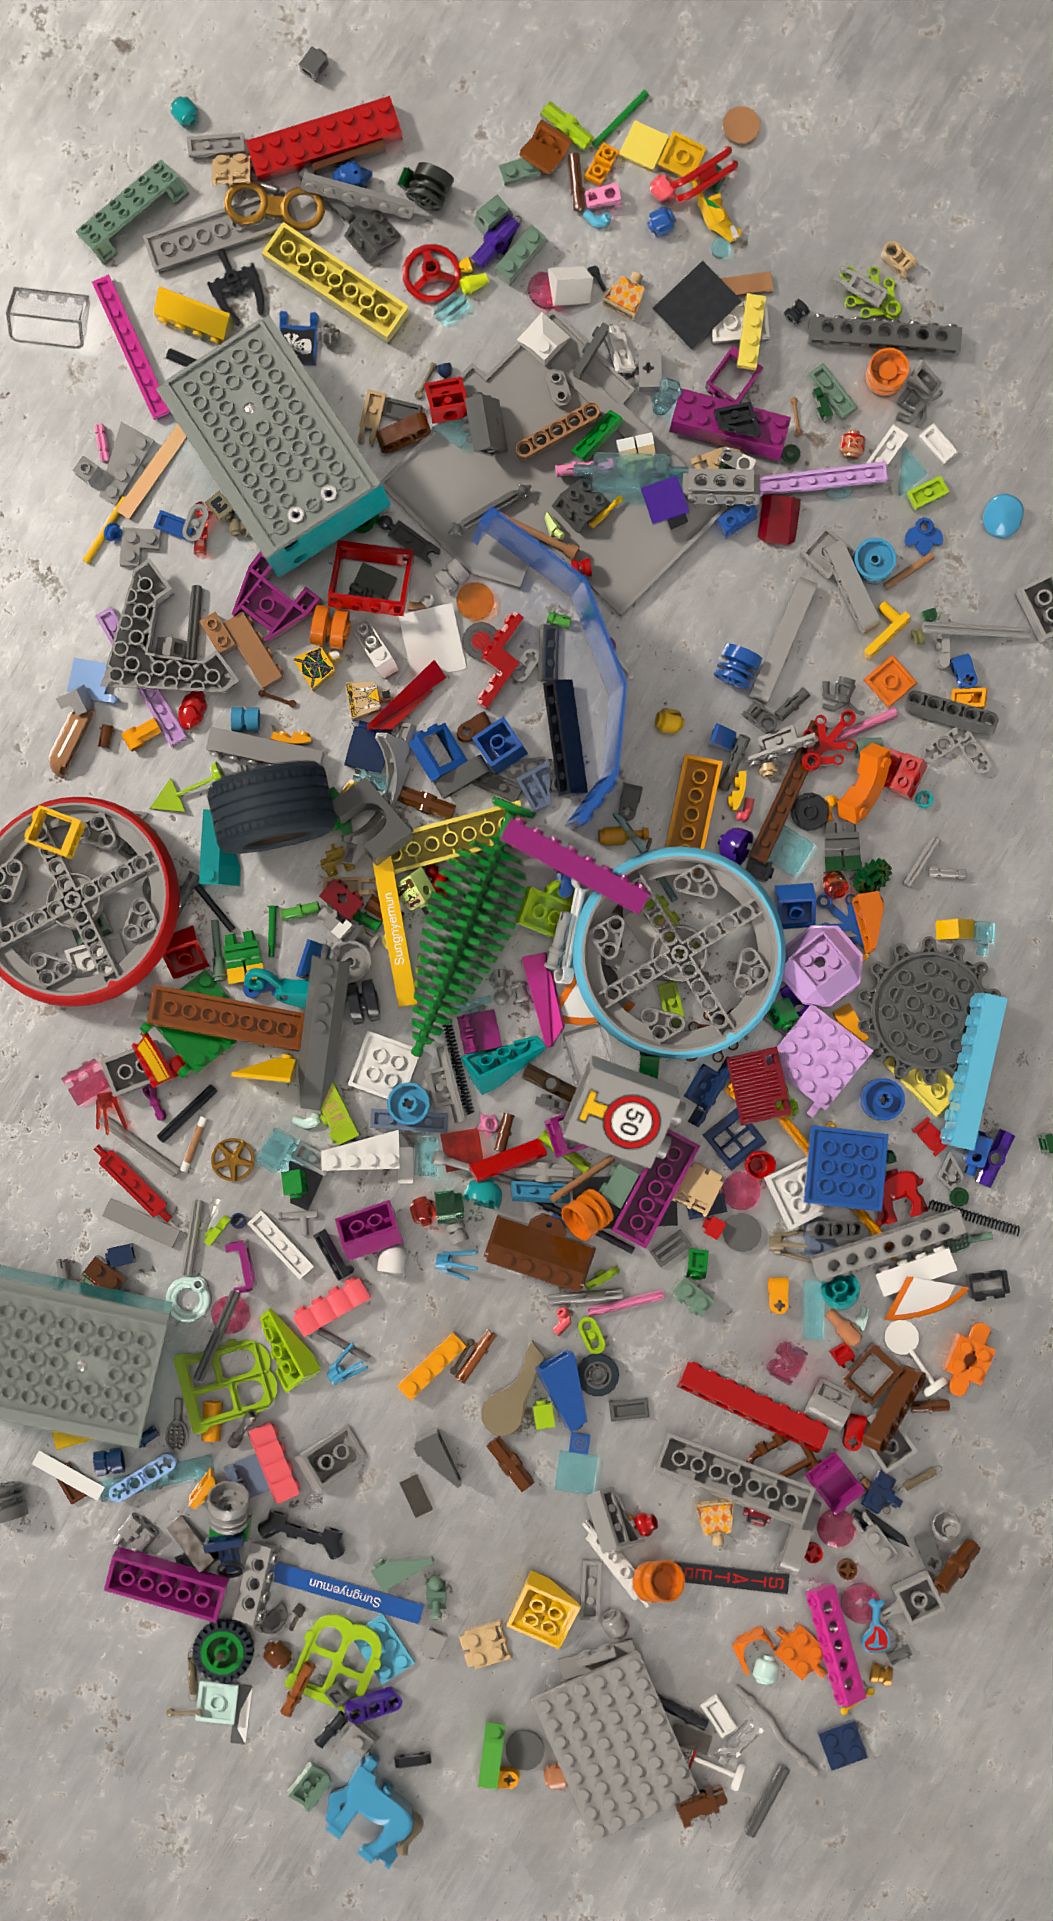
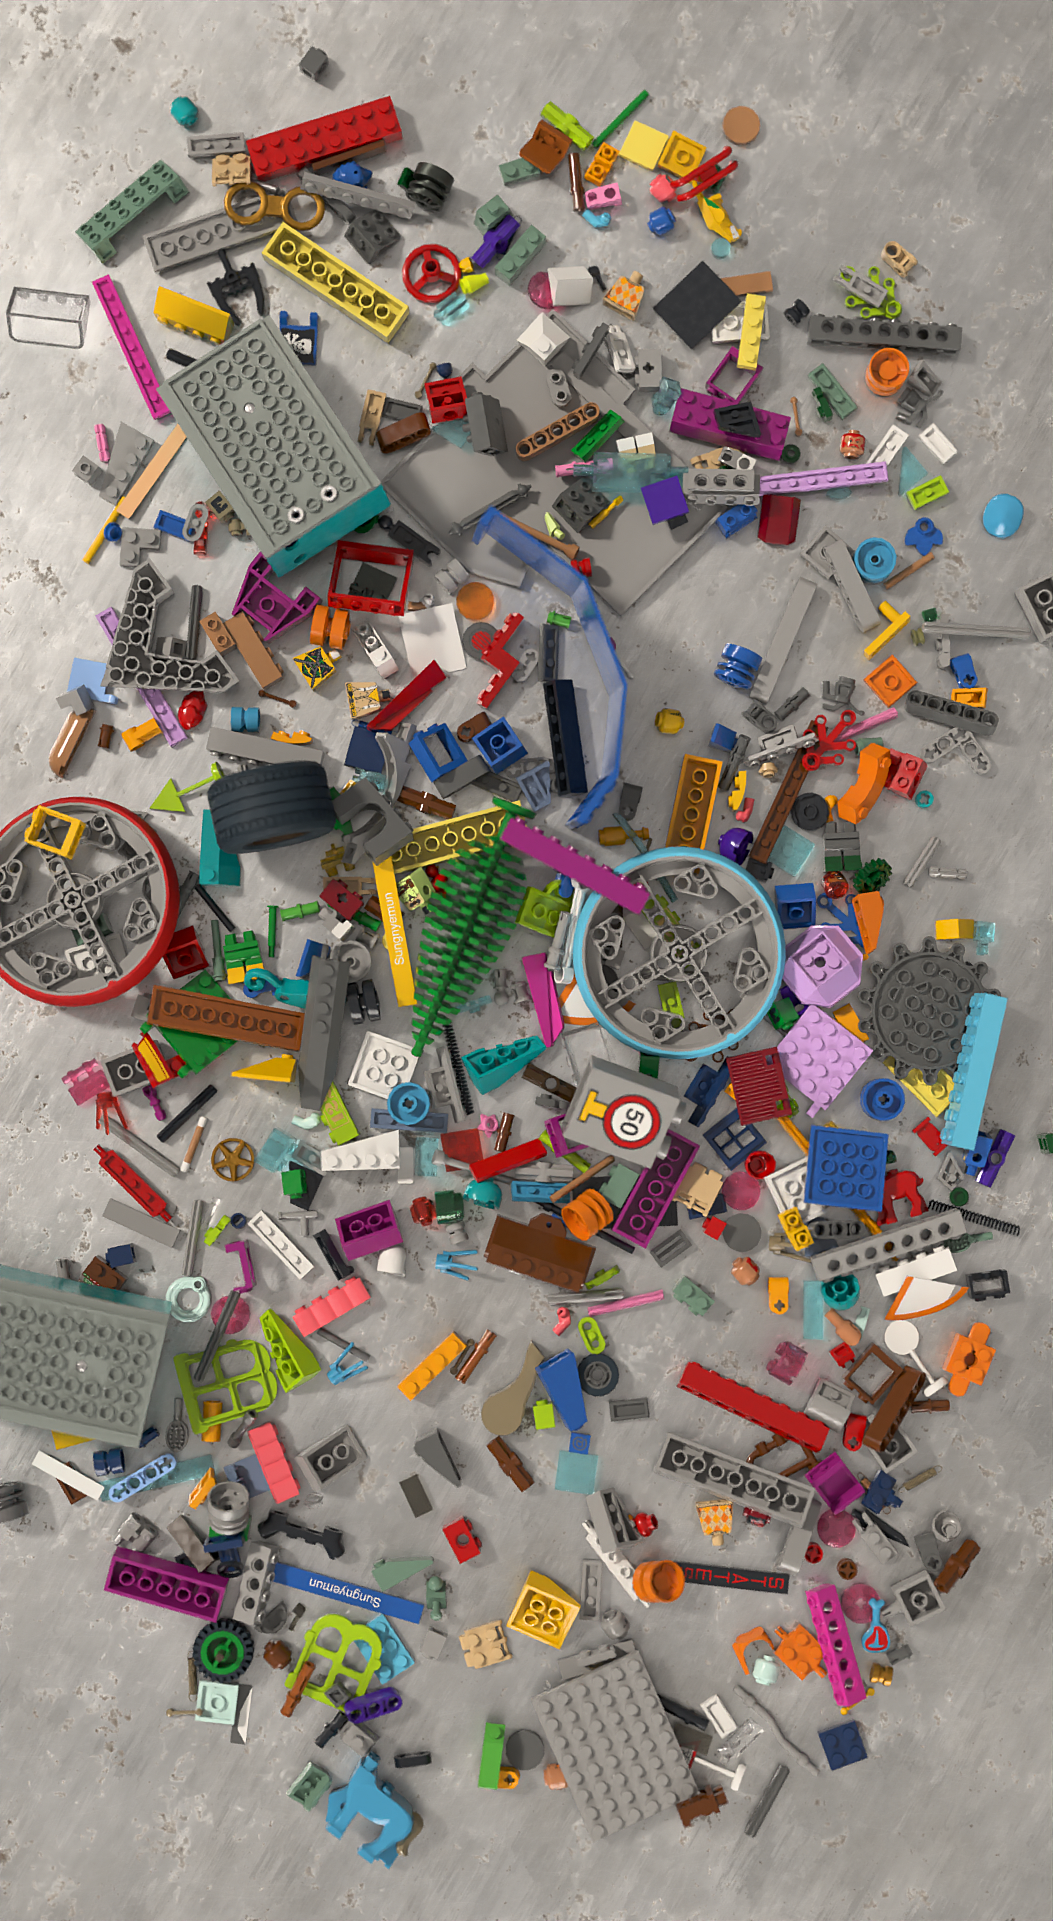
(328, 334): light grey gear -> none
(462, 1551): none -> red brick
(479, 1031): magenta hinge -> none
(697, 1264): green bracket -> none
(745, 1271): none -> nougat head
(795, 1228): none -> yellow slope

